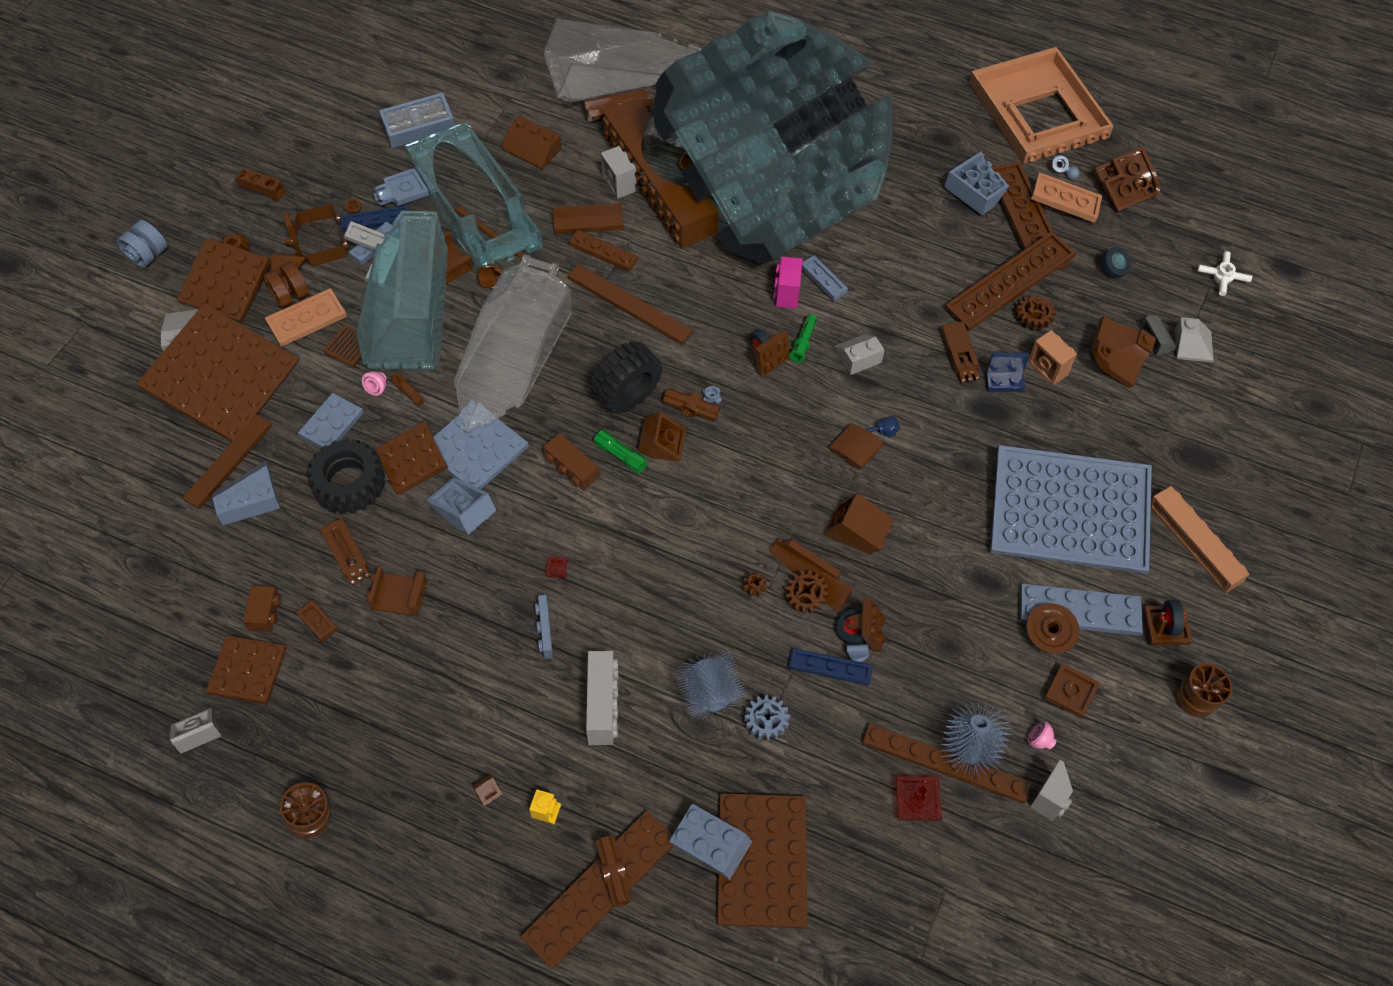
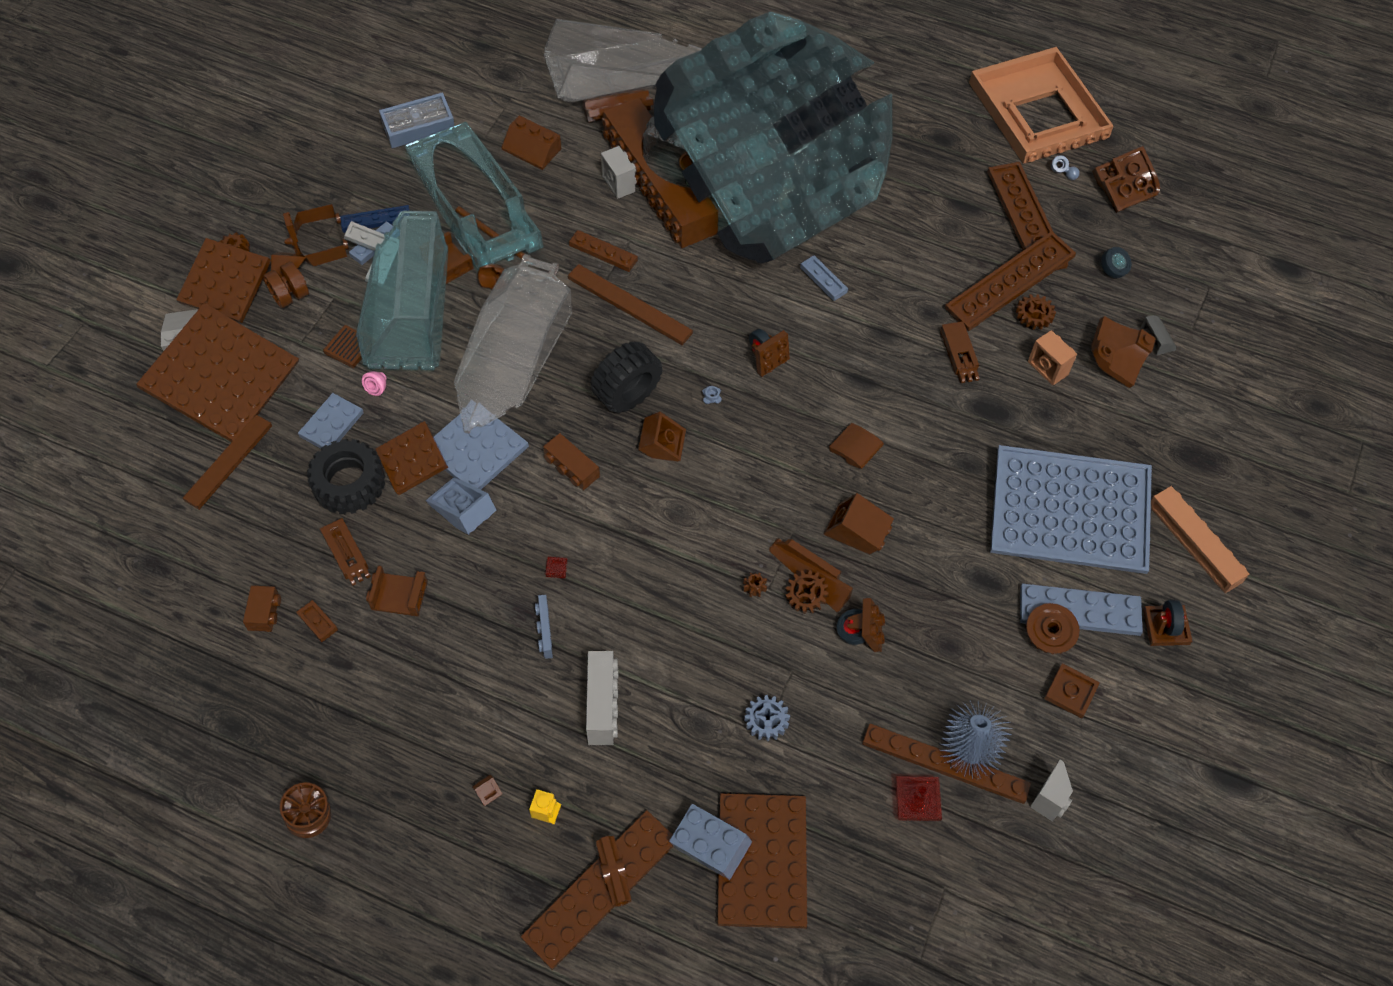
(142, 243): sand blue wheel -> none
(194, 731): light grey slope -> none
(246, 495): sand blue wedge -> none
(246, 670): reddish brown plate -> none
(261, 183): reddish brown leg -> none
(305, 317): nougat plate -> none
(353, 206): reddish brown plate -> none
(400, 188): sand blue plate -> none
(405, 386): reddish brown piece -> none
(588, 218): reddish brown panel -> none
(629, 457): green axle -> none
(691, 404): reddish brown piece -> none
(711, 685): sand blue piece -> none
(788, 282): dark pink brick -> none
(801, 344): green pin -> none
(830, 667): dark blue tile -> none
(858, 652): sand blue plate -> none
(860, 353): light grey slope -> none
(887, 426): dark blue piece -> none
(976, 183): sand blue wedge -> none
(1006, 372): dark blue bracket -> none
(1042, 736): bright pink brick -> none
(1066, 197): nougat plate -> none
(1193, 340): light grey slope -> none
(1203, 690): reddish brown wheel -> none
(1224, 273): white bar -> none

